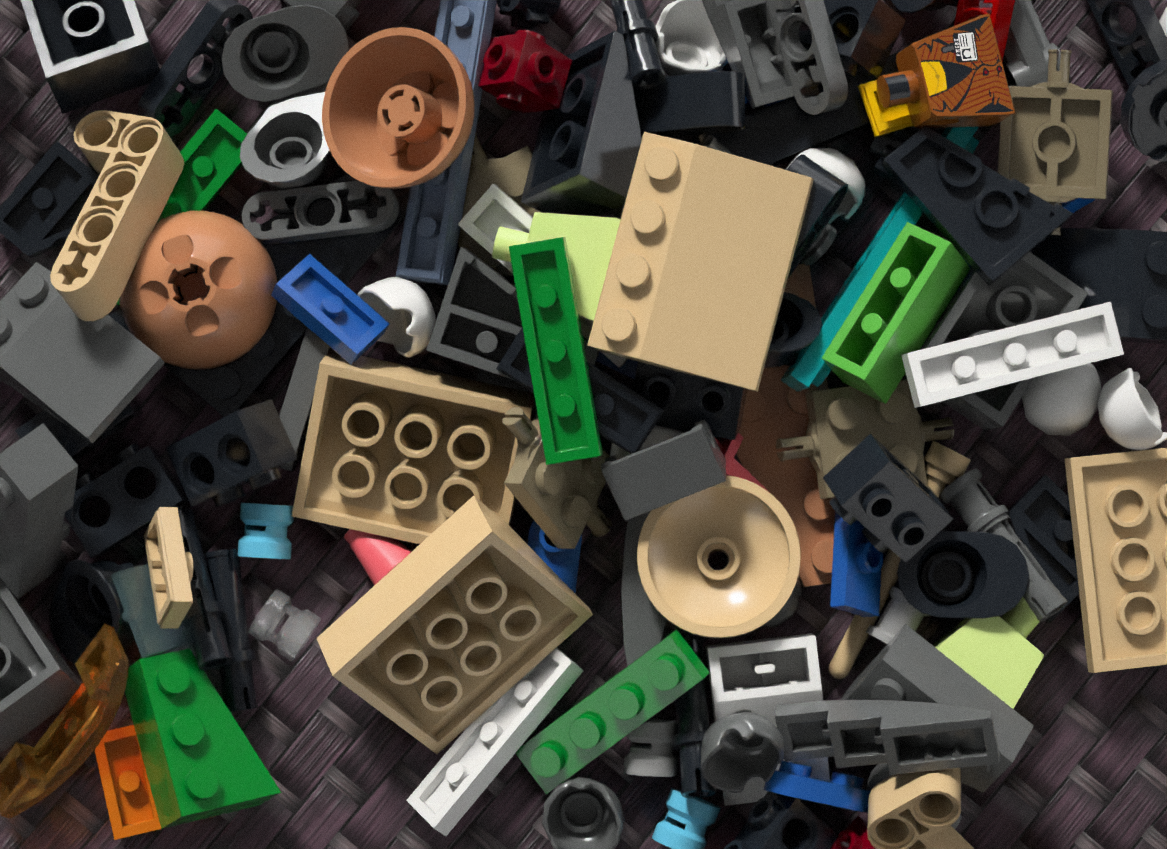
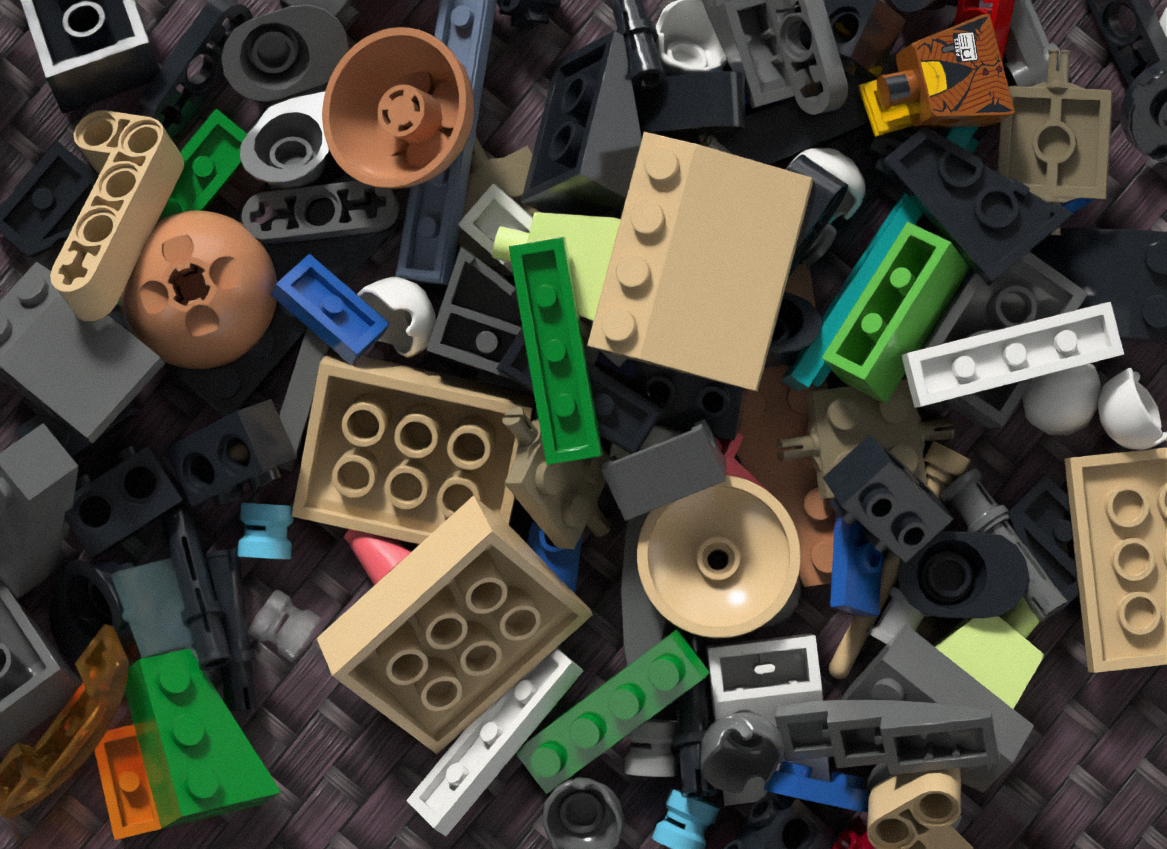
(169, 567): tan plate -> none
(524, 72): dark red brick -> none

